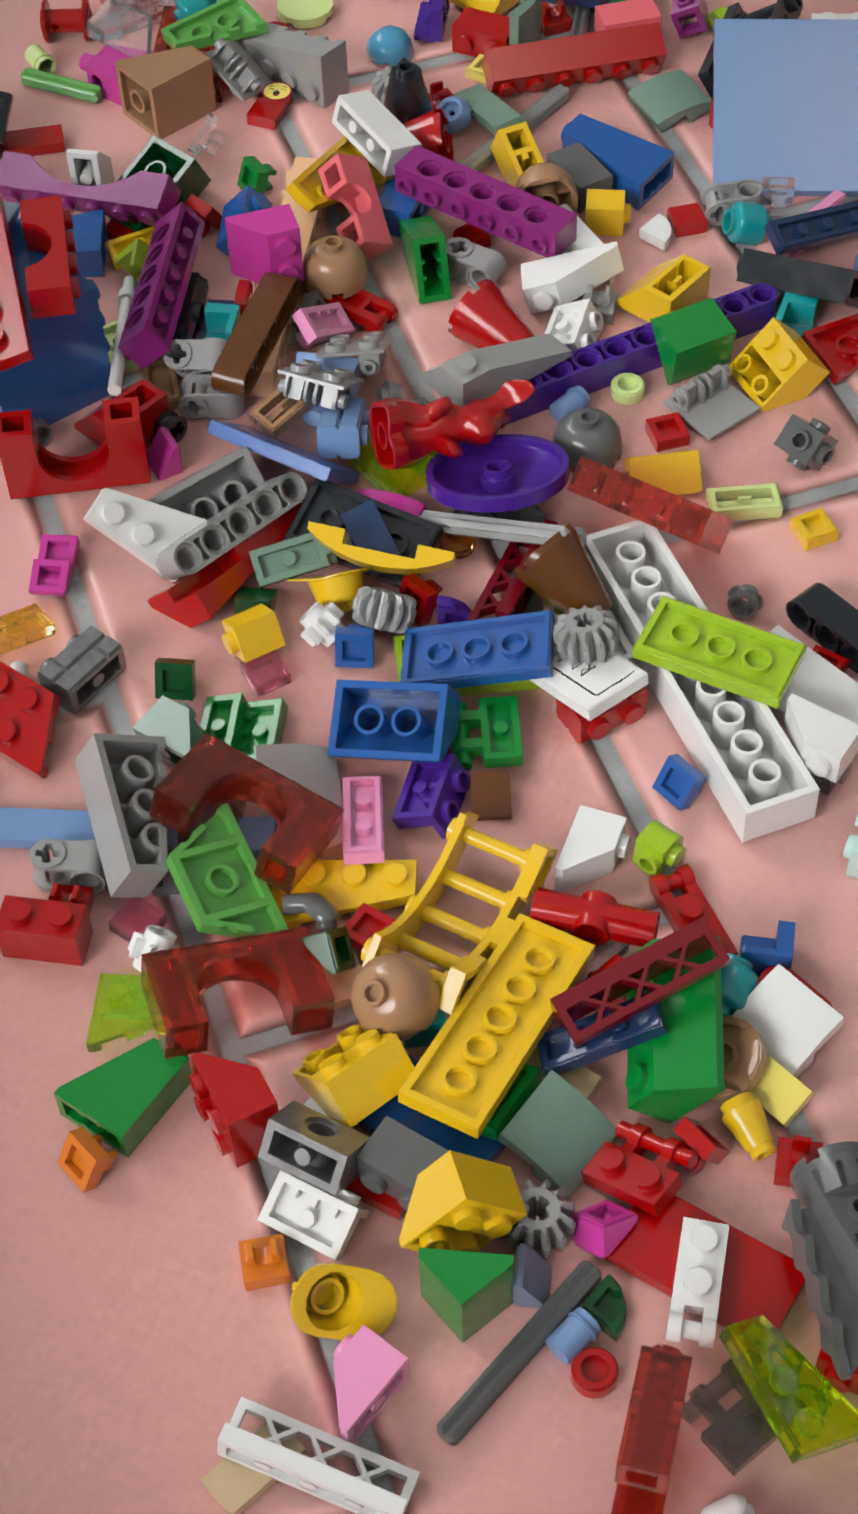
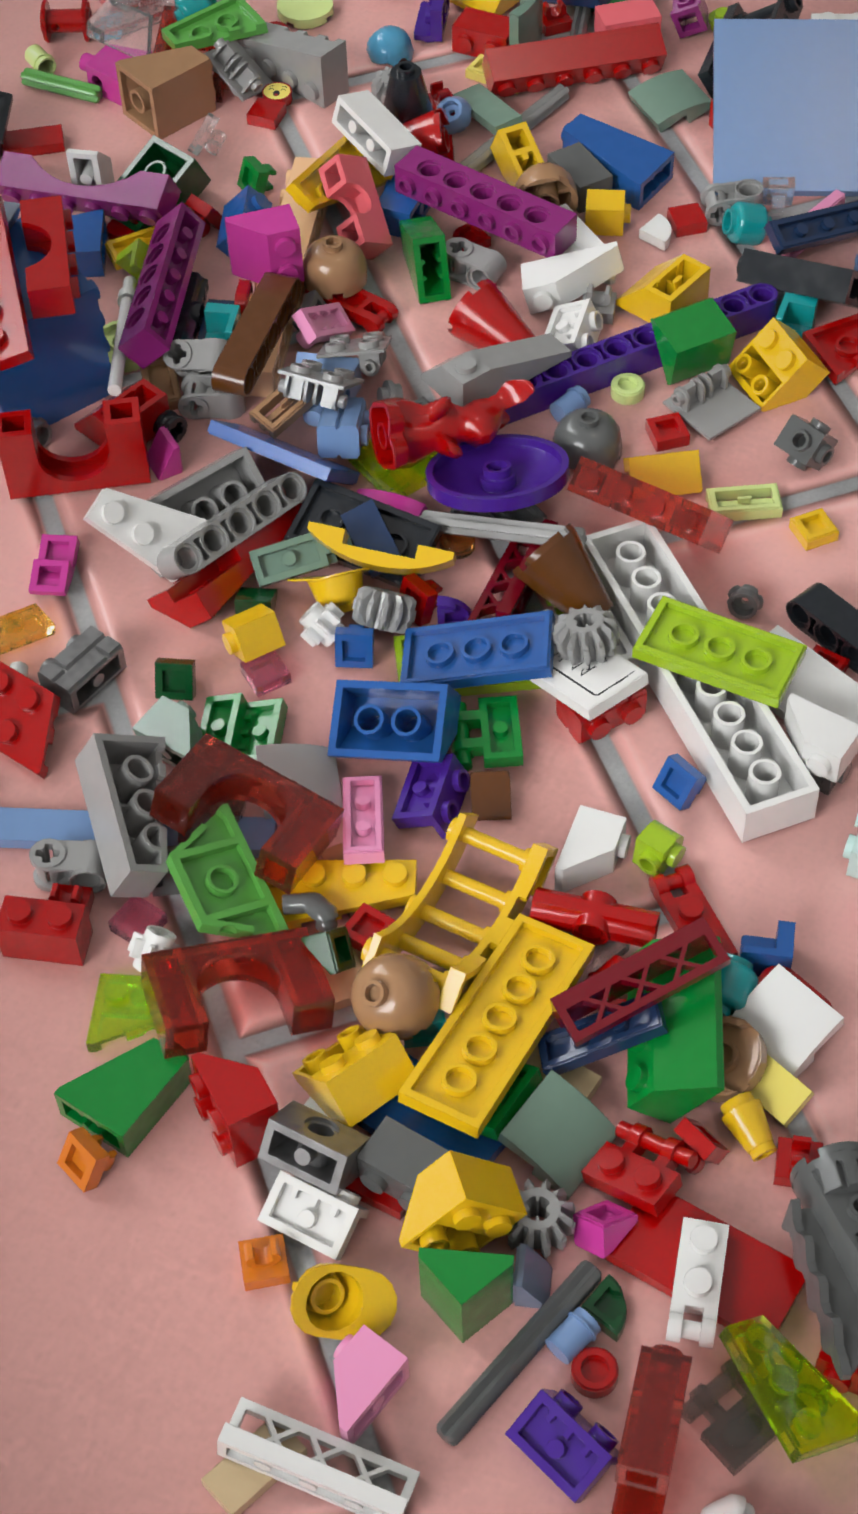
(564, 1442): none -> dark purple bracket

